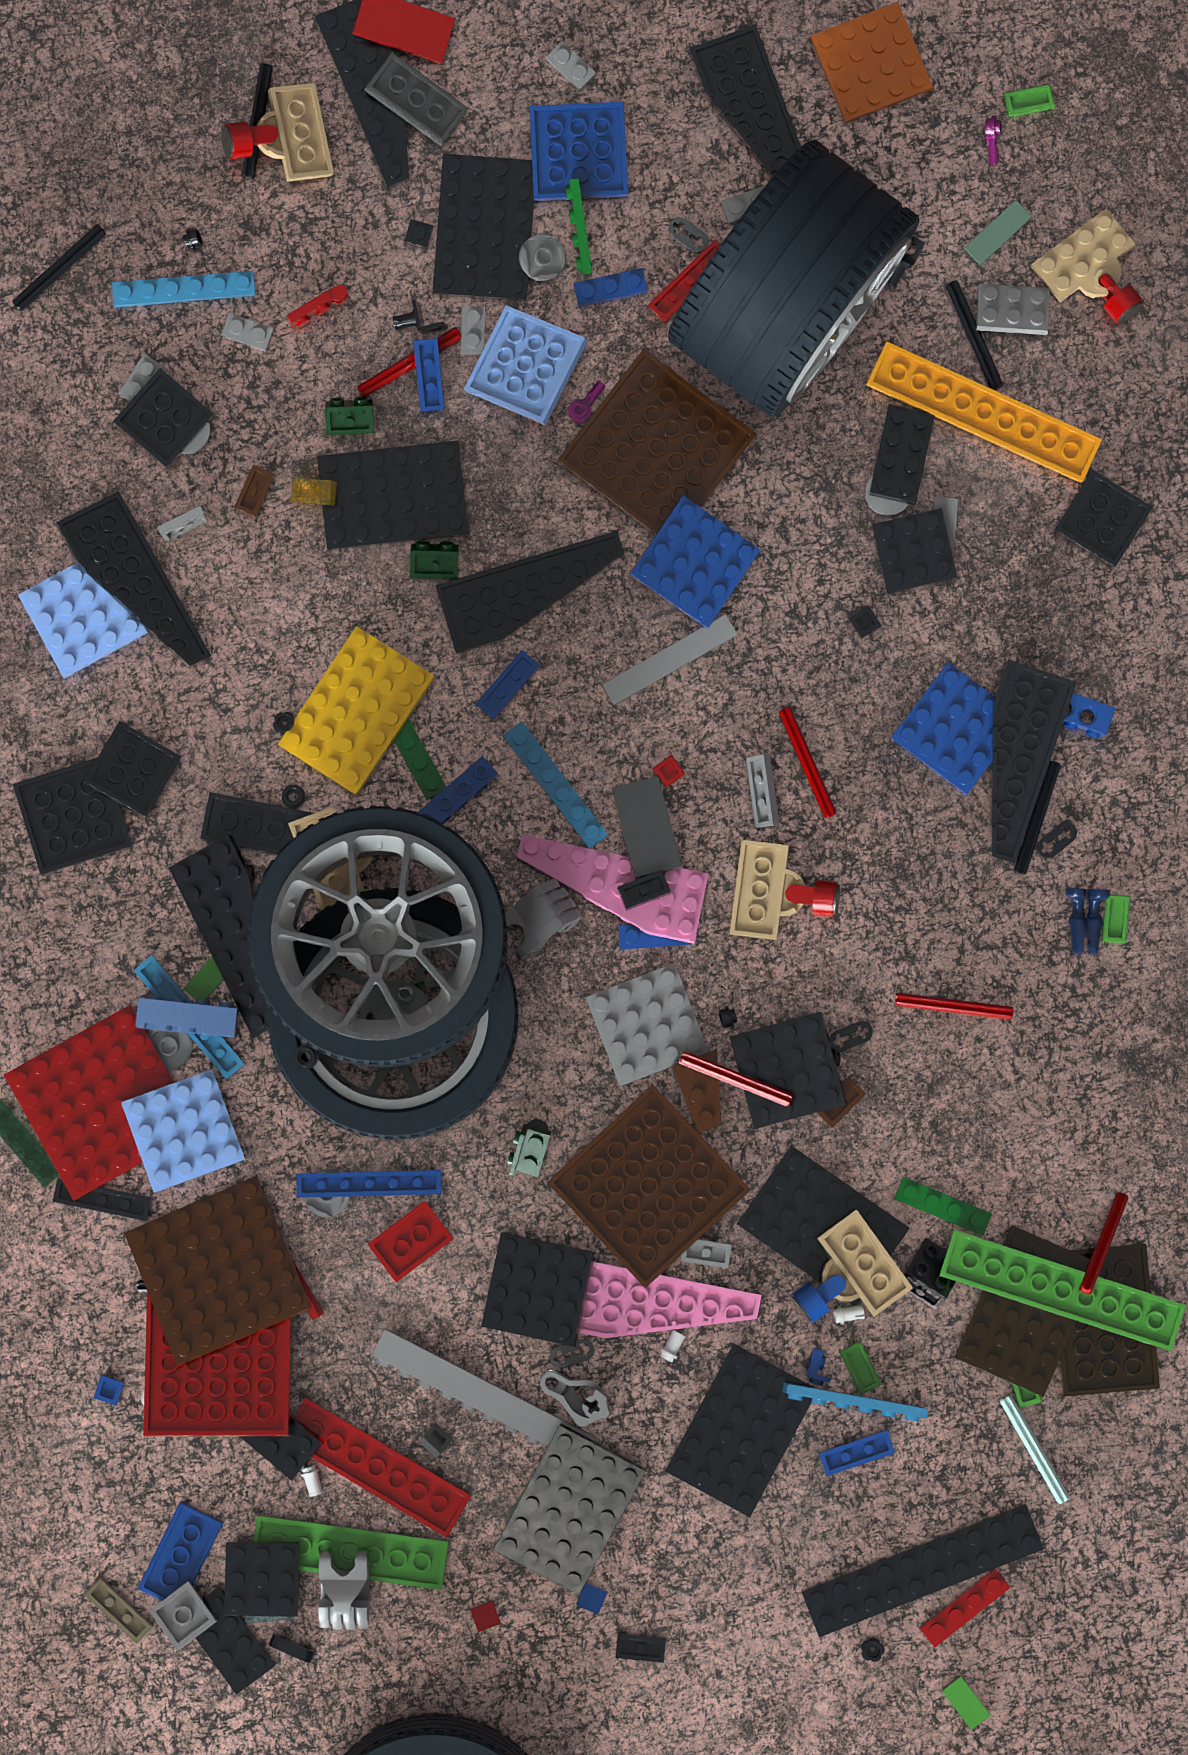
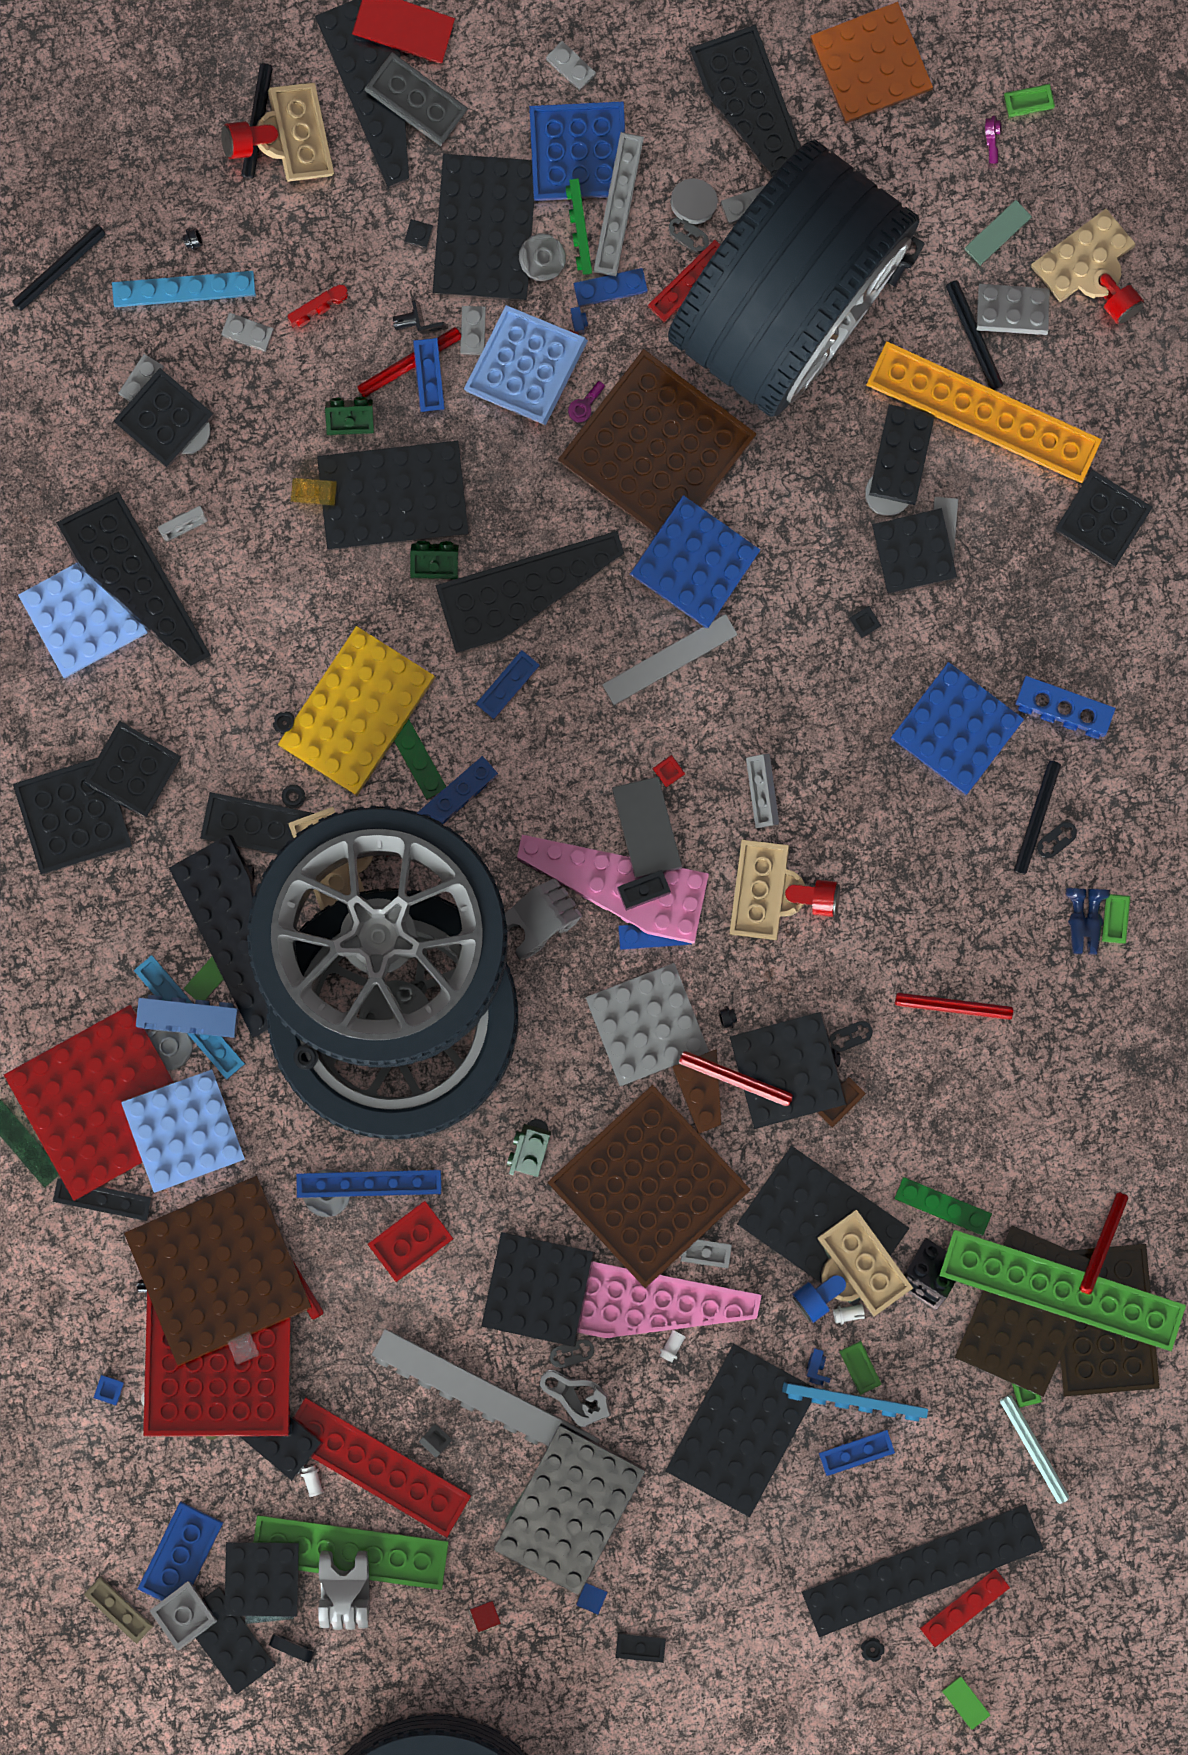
(243, 1348): none -> clear plate
(254, 491): reddish brown plate -> none
(555, 785): dark azure plate -> none
(579, 320): none -> blue plate
(618, 204): none -> light grey tile
(694, 201): none -> light grey tile
(807, 762): red axle -> none
(1024, 735): black wing -> none

